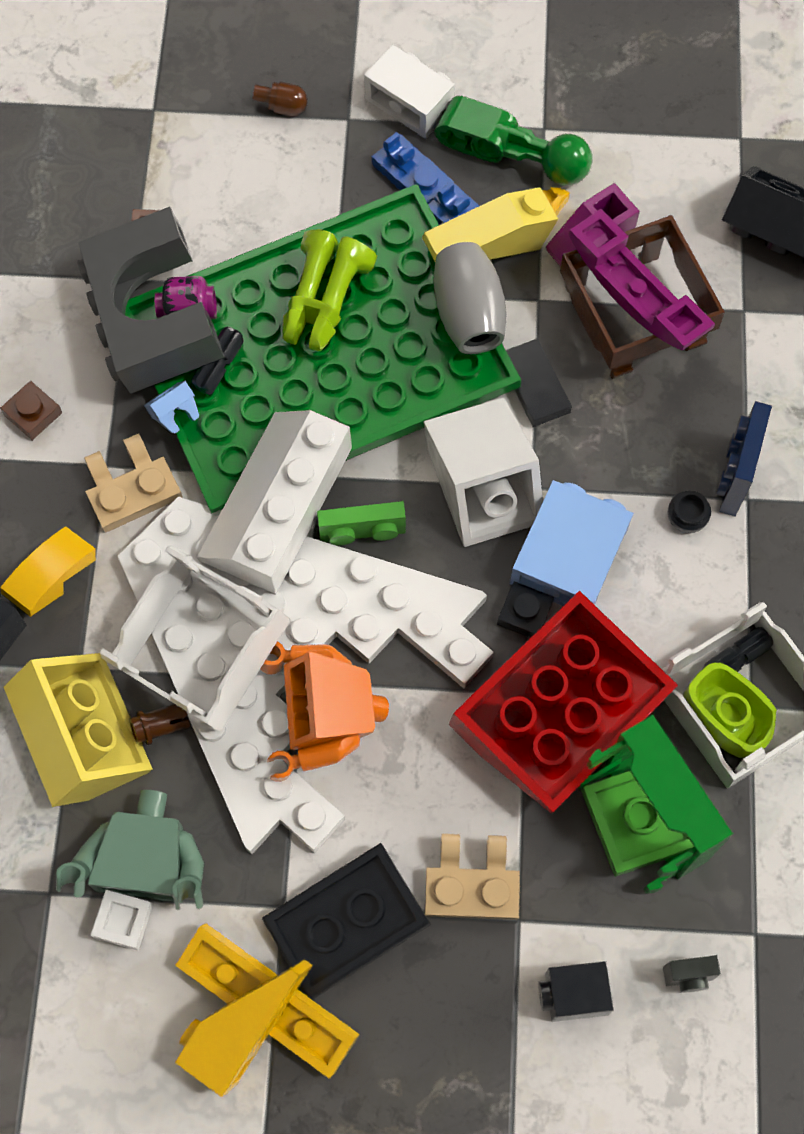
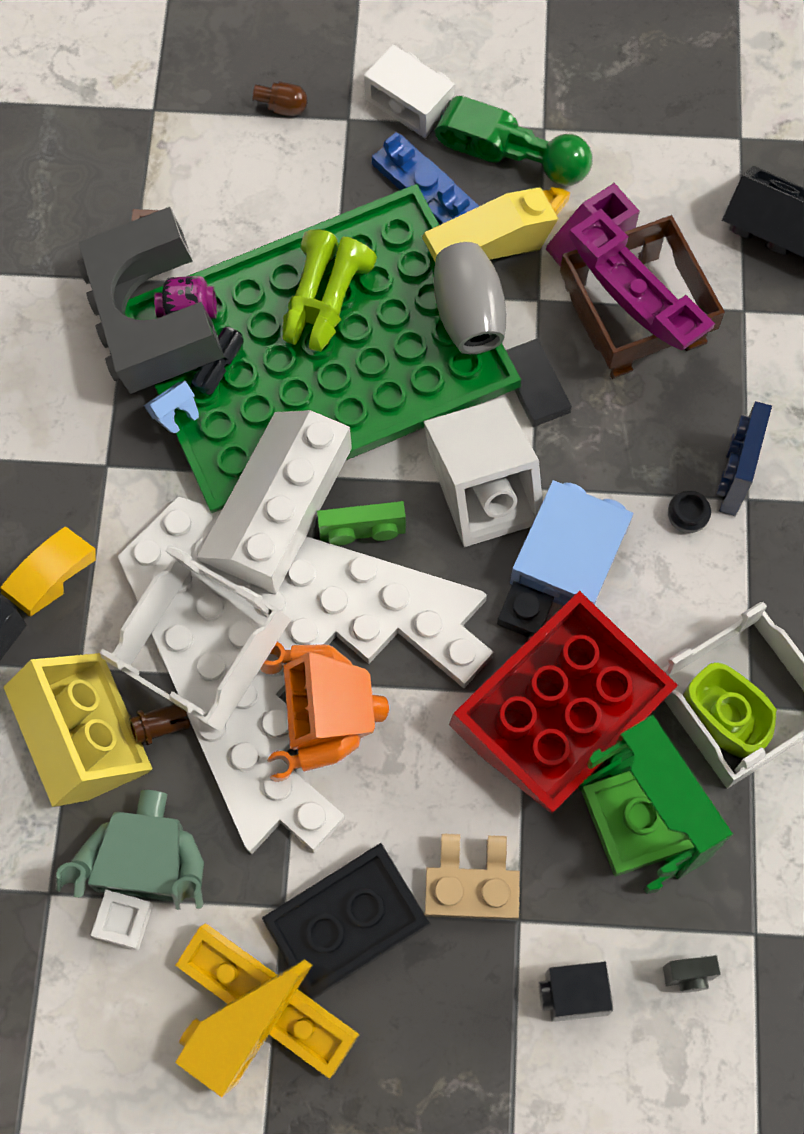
(31, 410): reddish brown plate -> none
(133, 493): tan plate -> none
(745, 650): black piece -> none

